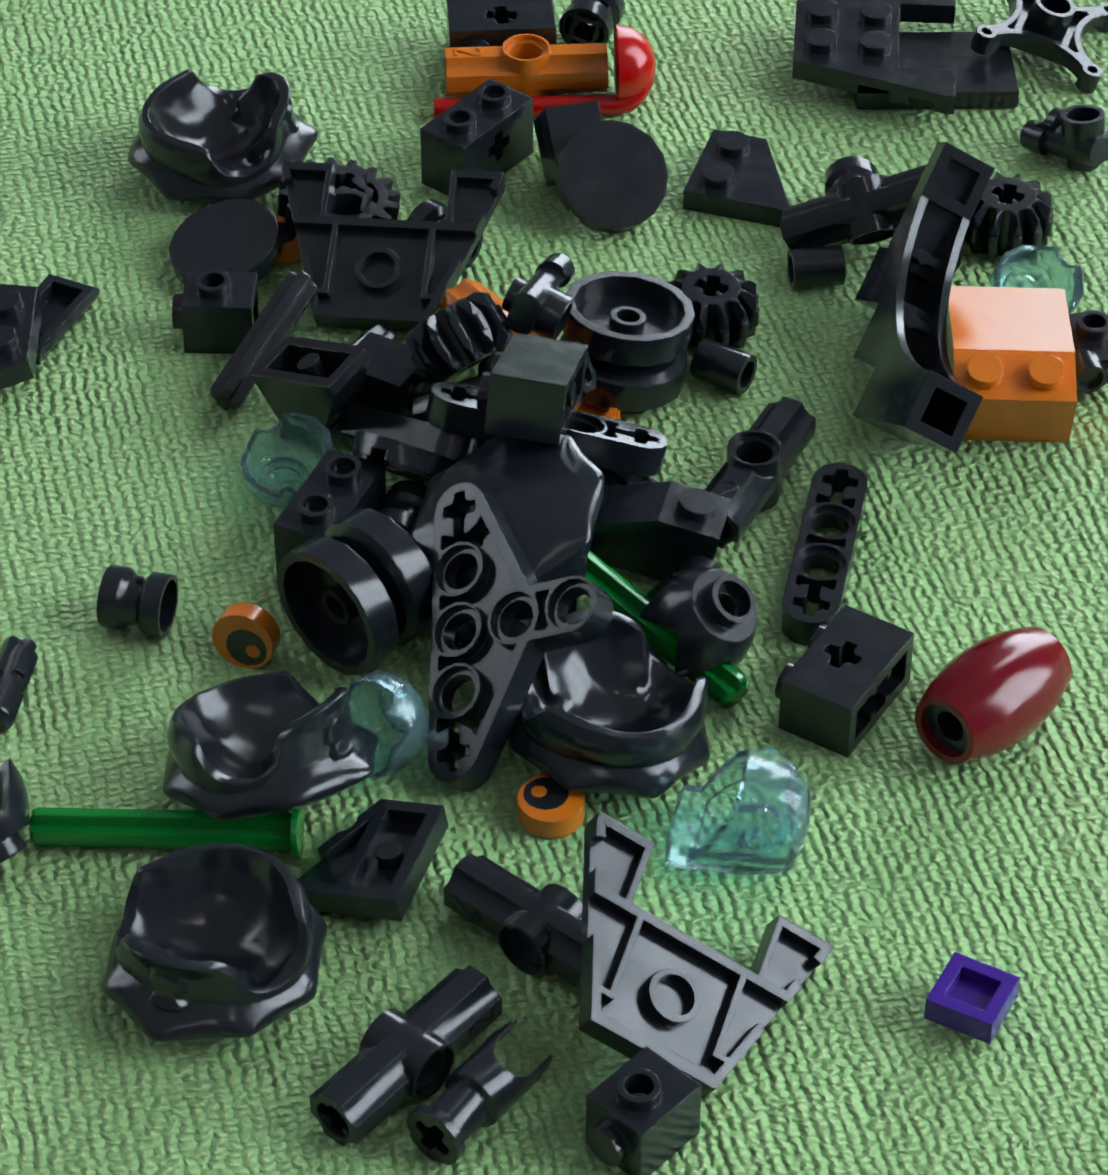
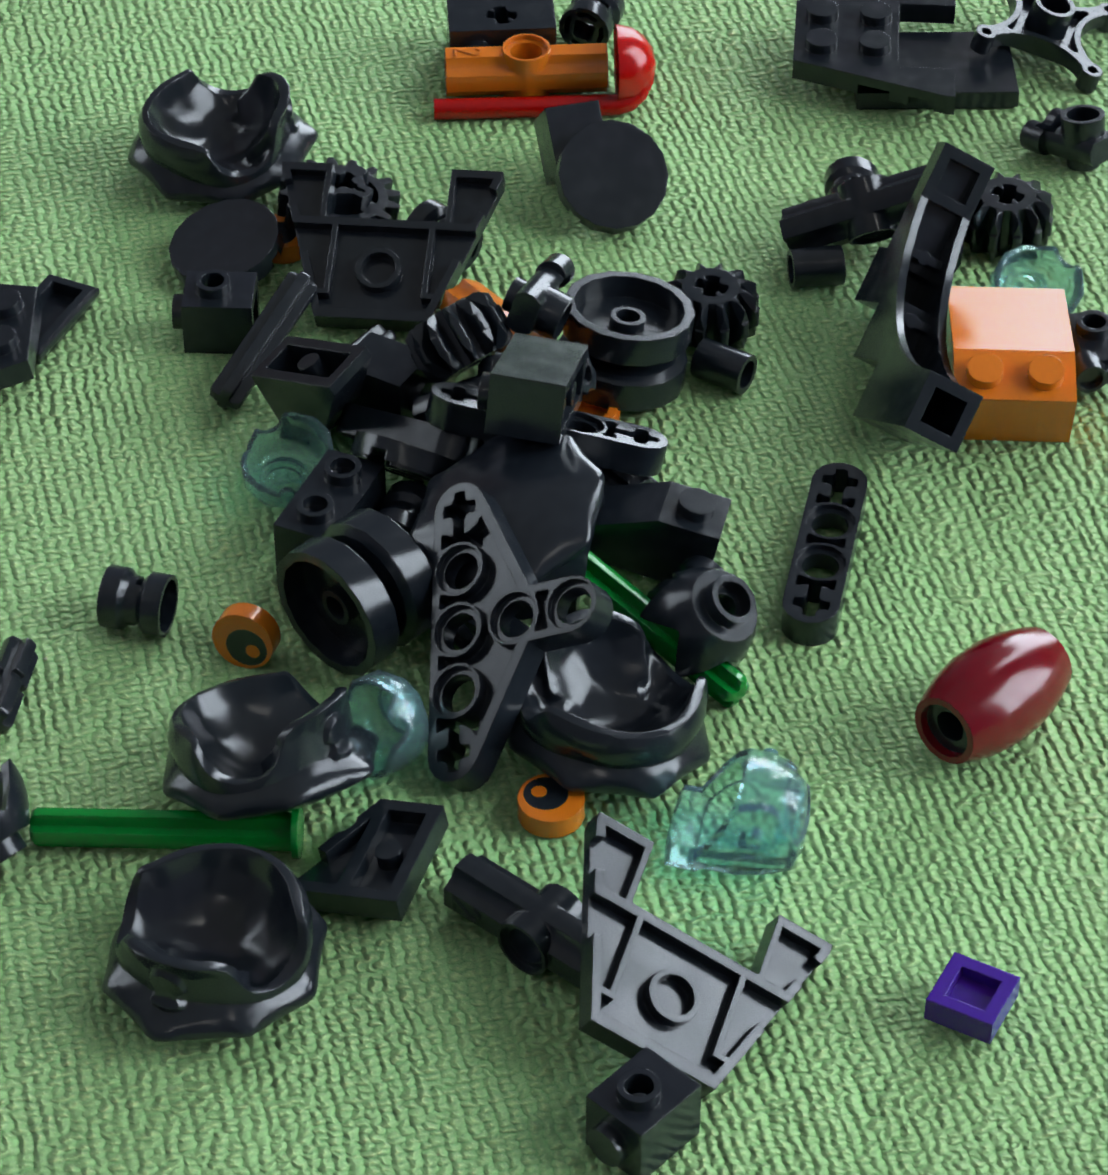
(405, 1055): black piece -> none
(474, 1097): black piece -> none
(480, 132): black brick -> none
(736, 180): black wing -> none
(759, 462): black piece -> none
(844, 680): black brick -> none

